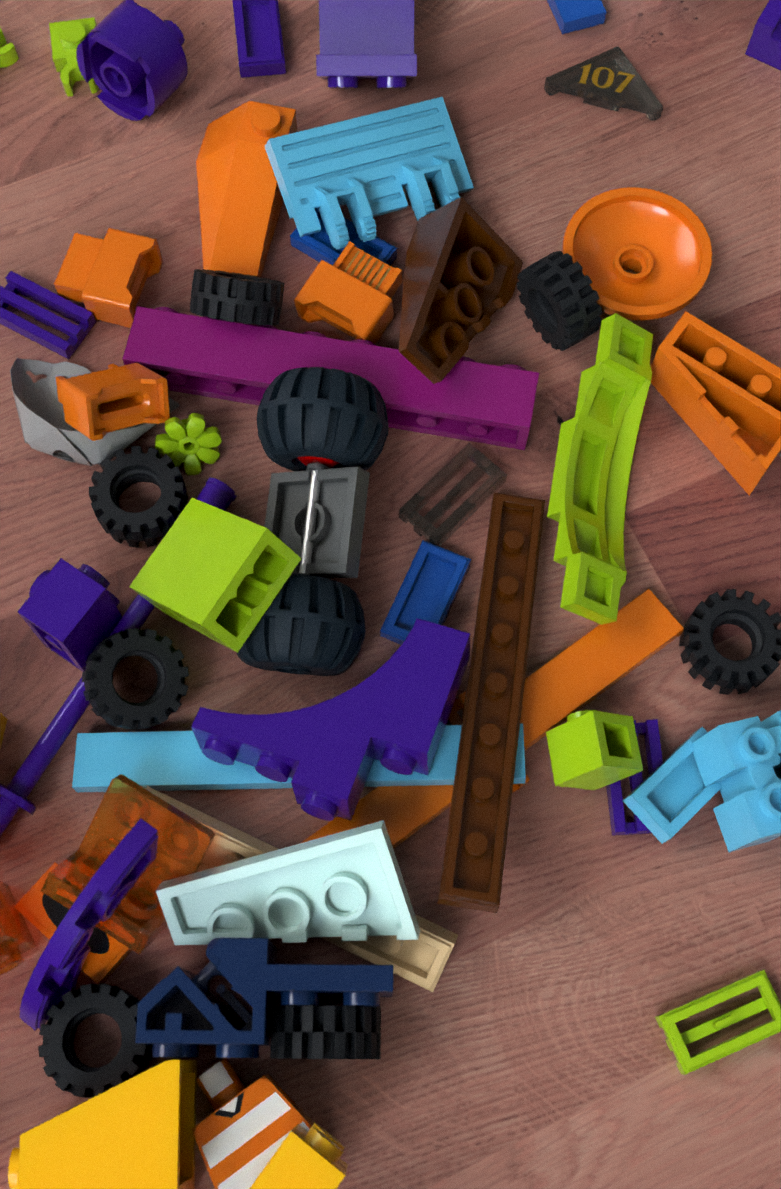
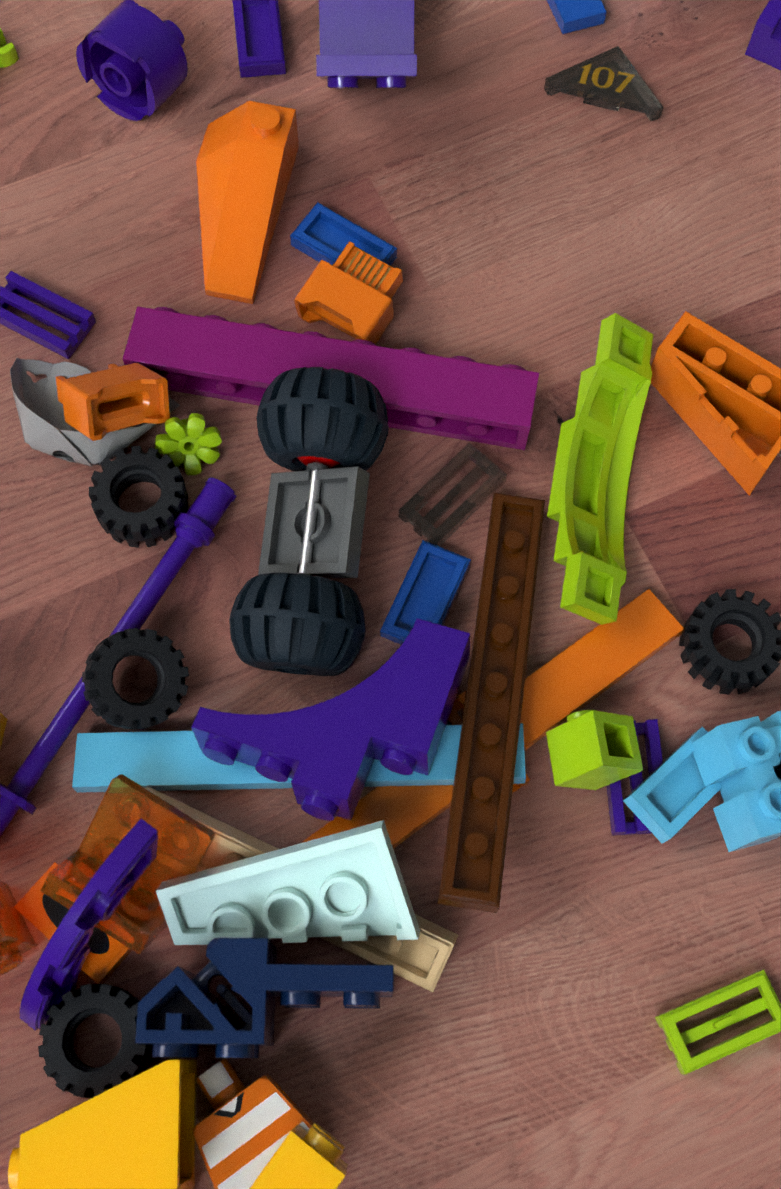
(64, 42): lime plate -> none
(71, 611): dark purple brick -> none
(108, 273): orange piece -> none
(216, 573): lime brick -> none
(236, 297): black tyre -> none
(325, 1032): black tyre -> none
(367, 168): medium azure hinge -> none
(452, 286): reddish brown wedge -> none
(559, 300): black tyre -> none
(643, 234): orange dish -> none

